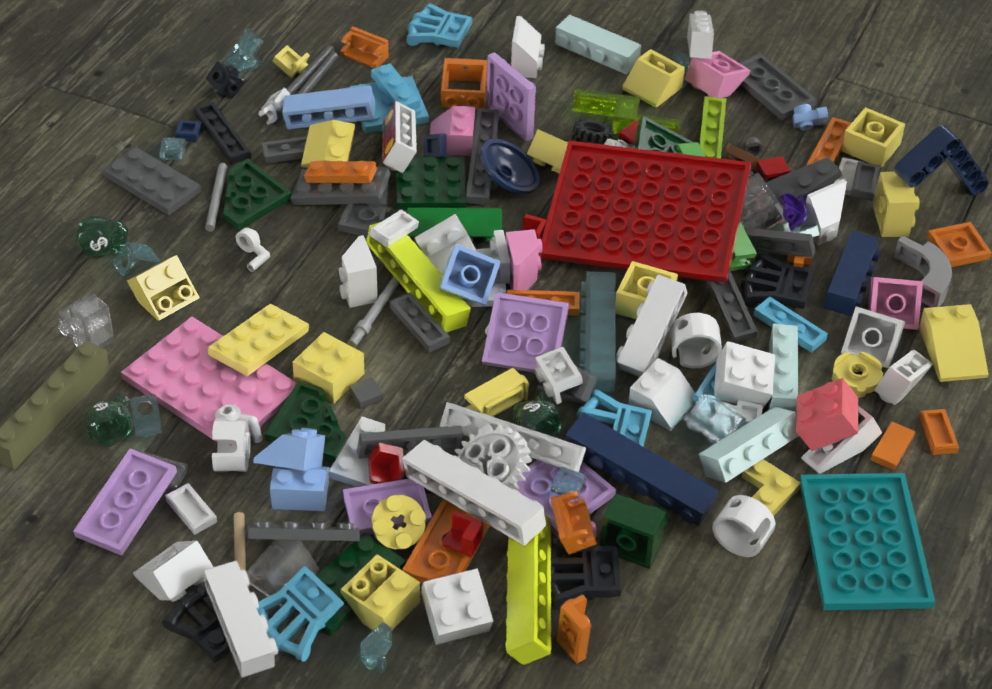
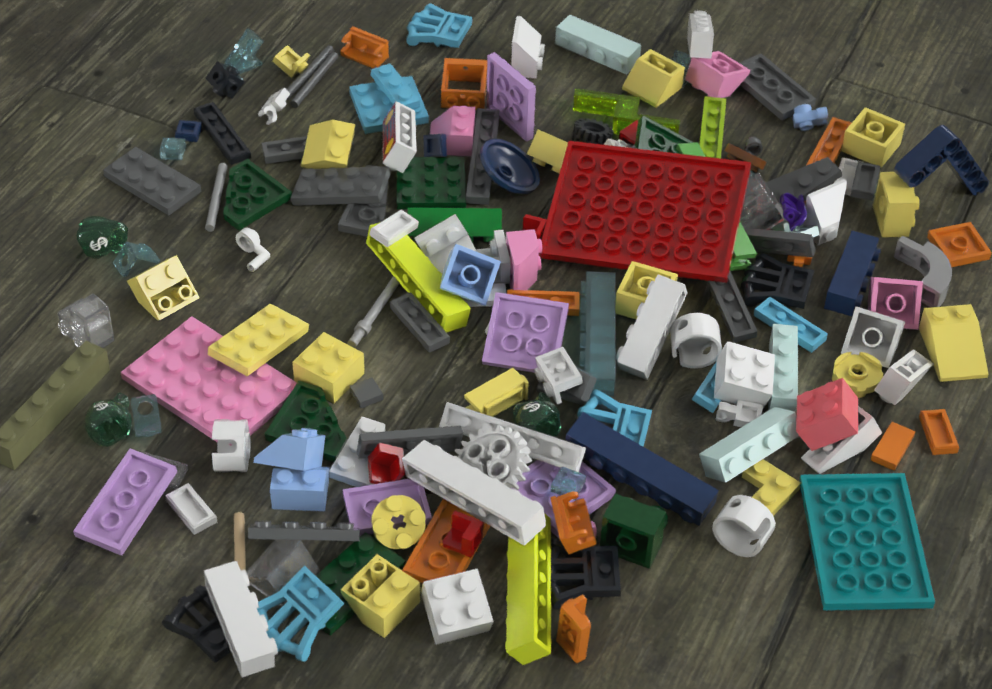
(174, 570): white slope -> none
(234, 413): white plate -> none
(339, 104): light blue brick -> none
(340, 172): orange plate -> none
(358, 275): white slope -> none
(375, 647): clear light blue bracket -> none
(664, 392): white slope -> none
(713, 418): clear light blue bracket -> none
(772, 167): red panel -> none

